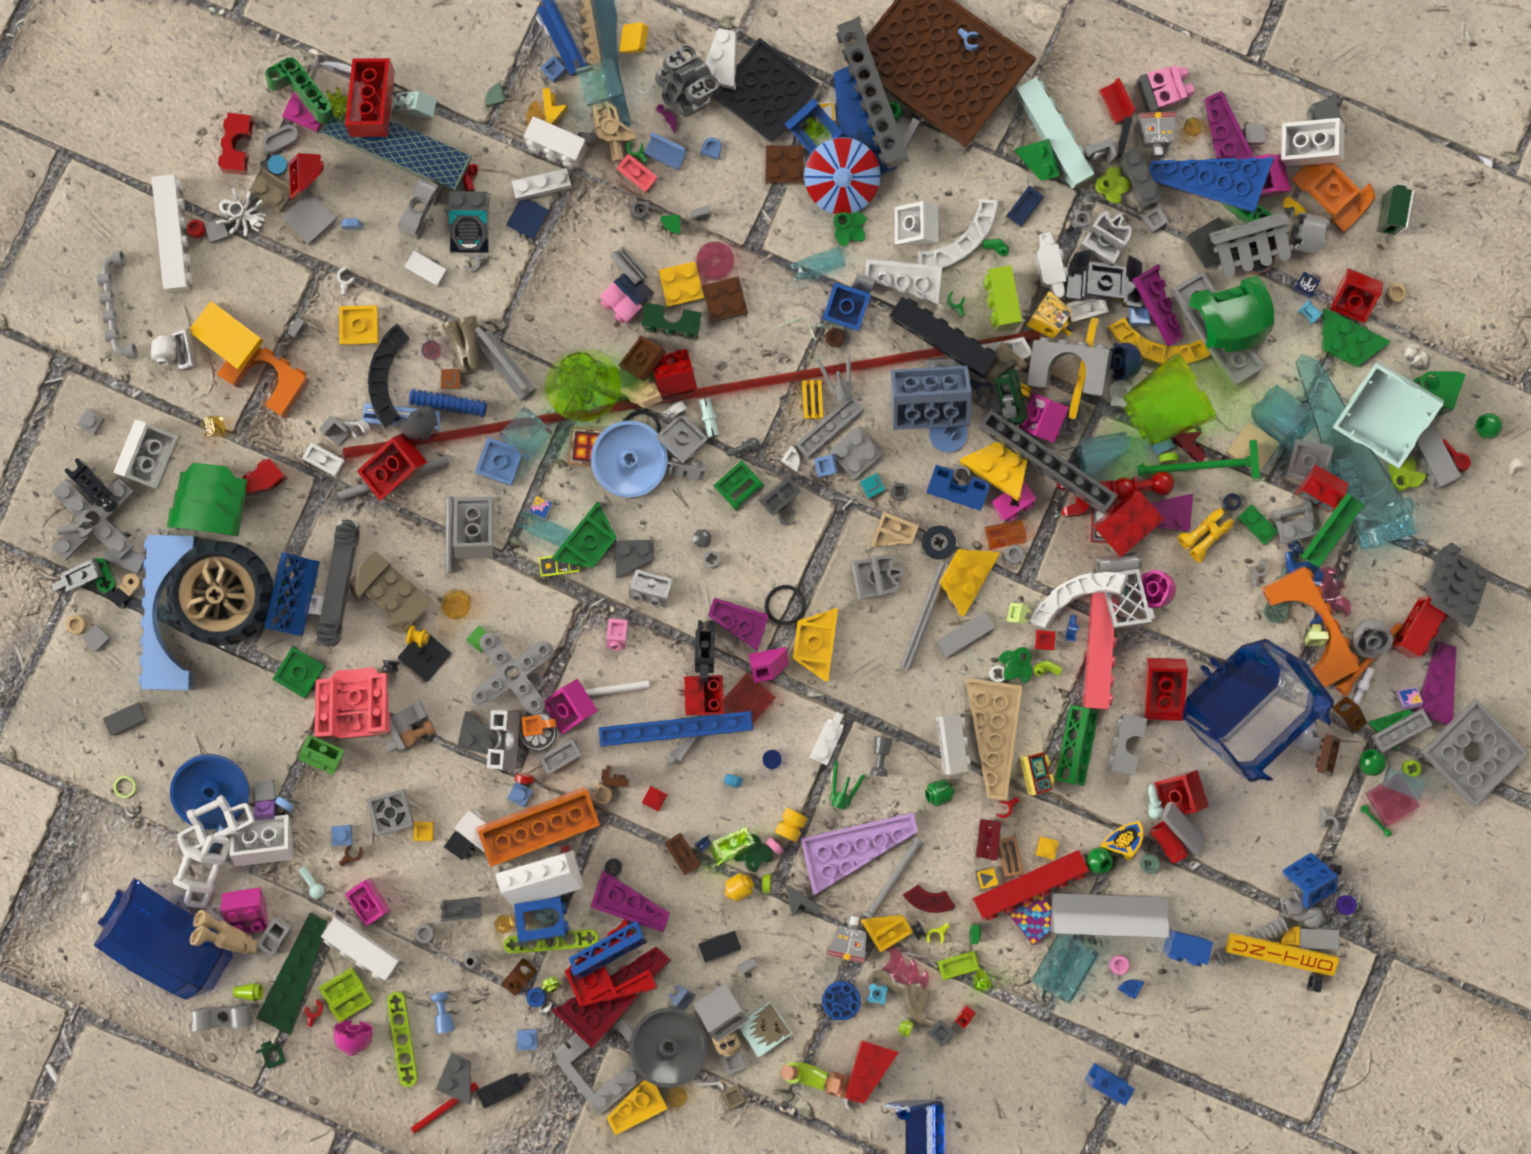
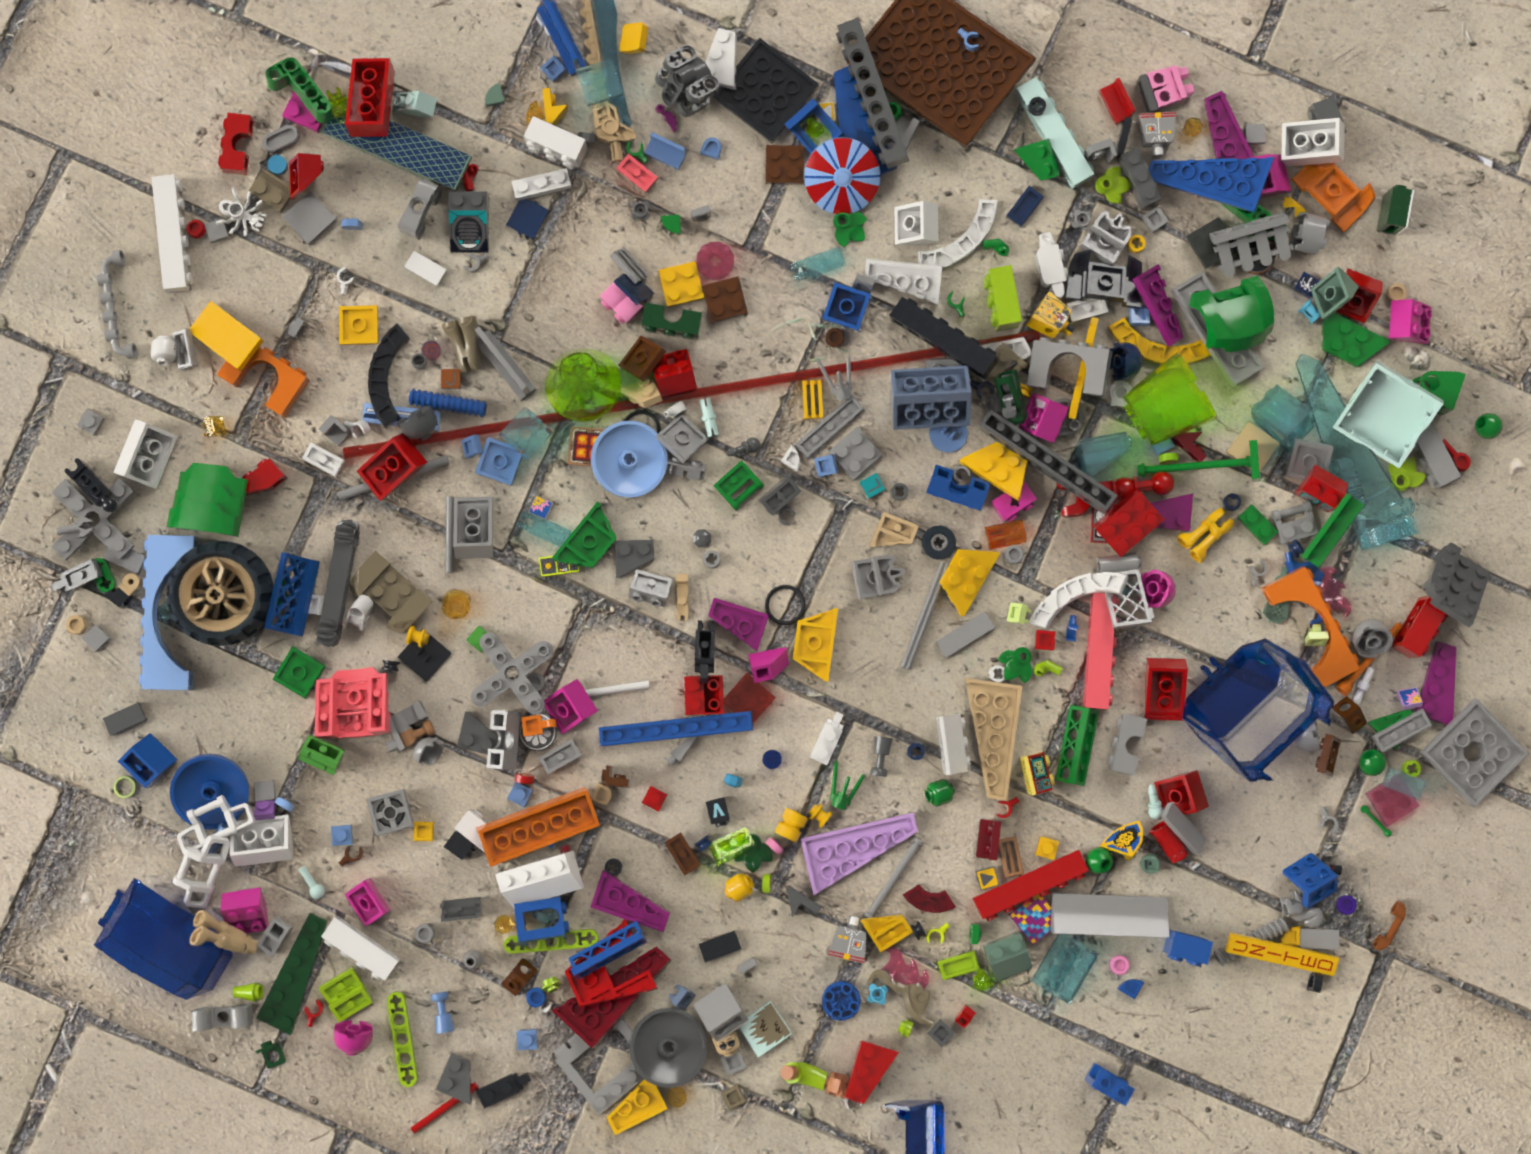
(148, 760): none -> blue slope
(360, 612): none -> white piece
(418, 359): none -> dark grey hinge
(427, 751): none -> light grey hair
(471, 446): none -> medium blue tile
(616, 634): bright pink bracket -> none
(682, 595): none -> tan piece
(718, 811): none -> black brick
(817, 813): none -> yellow wheel
(917, 757): none -> dark blue bush
(1007, 956): none -> sand green slope
(1032, 110): none -> black bush
(1131, 246): none -> yellow bush
(1333, 292): none -> sand green slope
(1399, 911): none -> dark orange bar
(1410, 321): none -> dark pink slope

